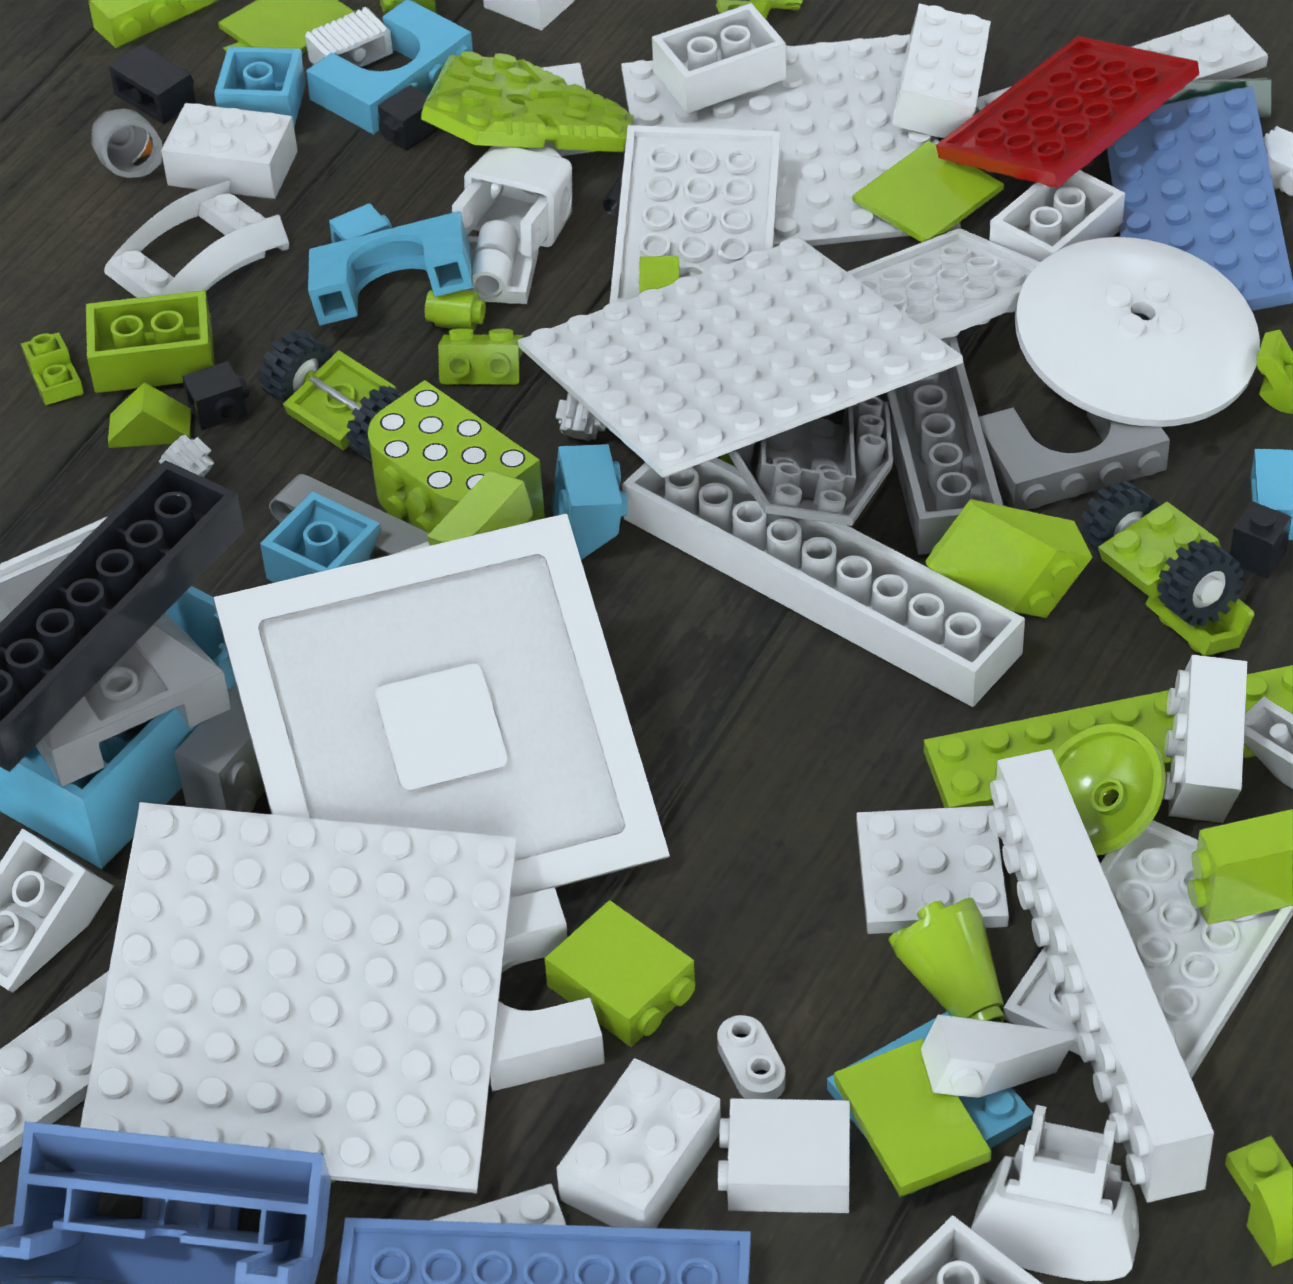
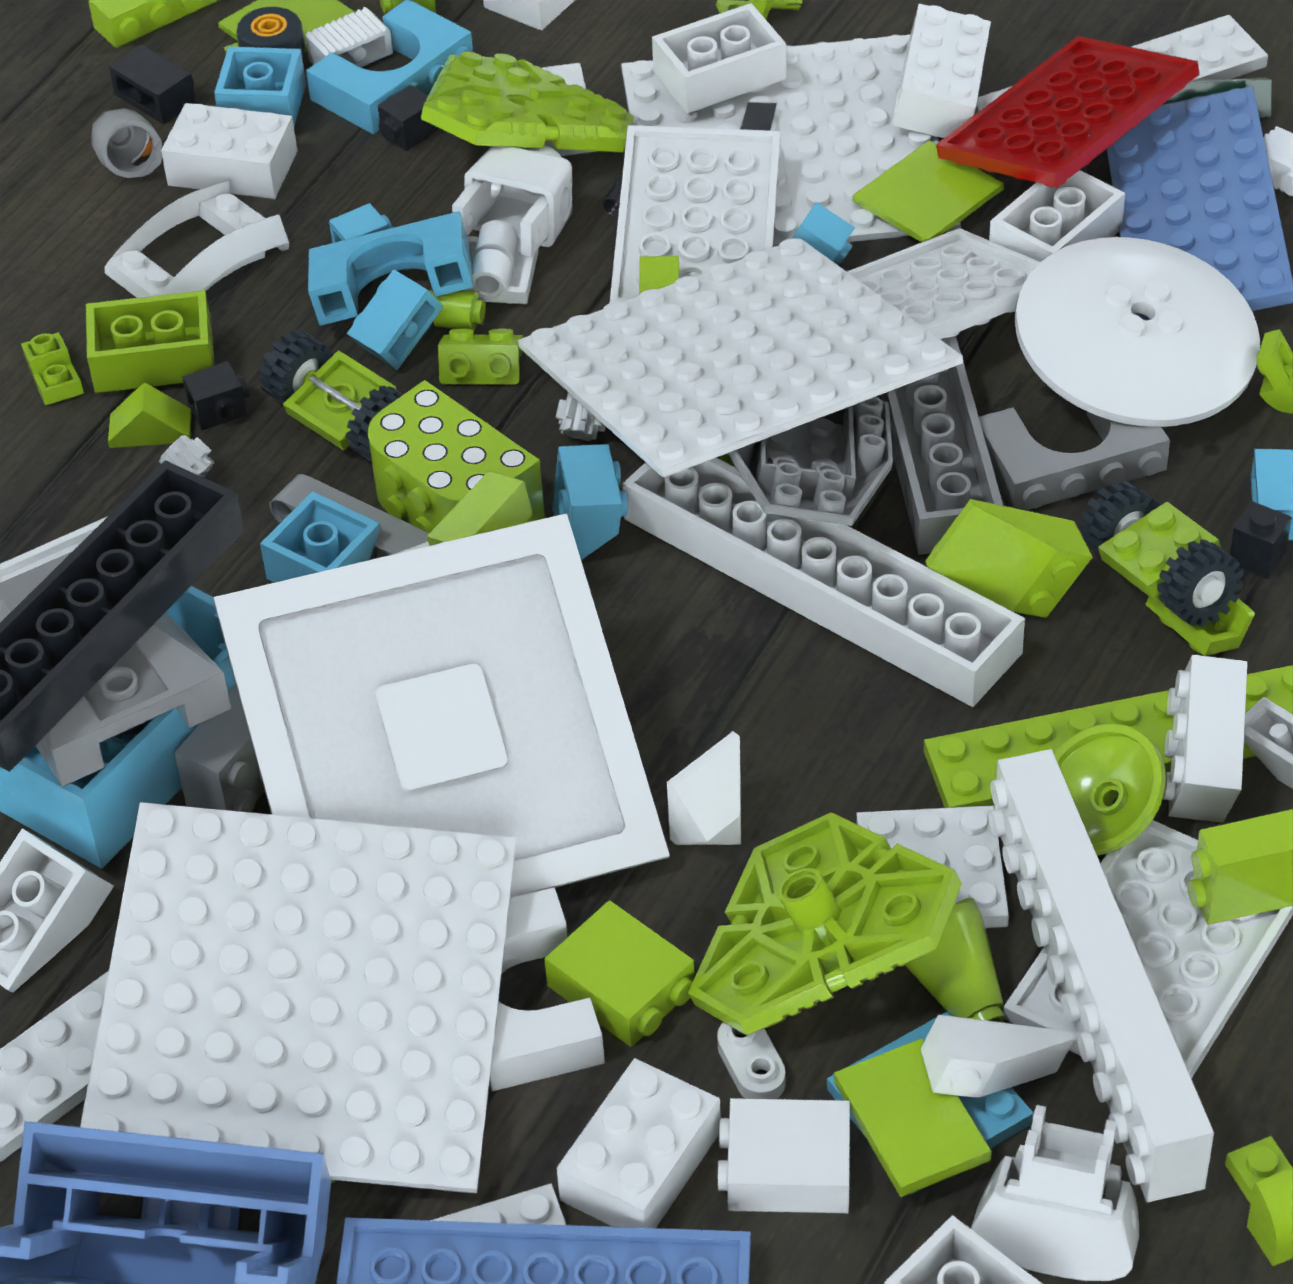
(271, 29): none -> black wheel
(395, 319): none -> medium azure brick
(707, 797): none -> white slope
(758, 116): none -> black sticker
(818, 917): none -> lime plate
(826, 233): none -> medium azure brick

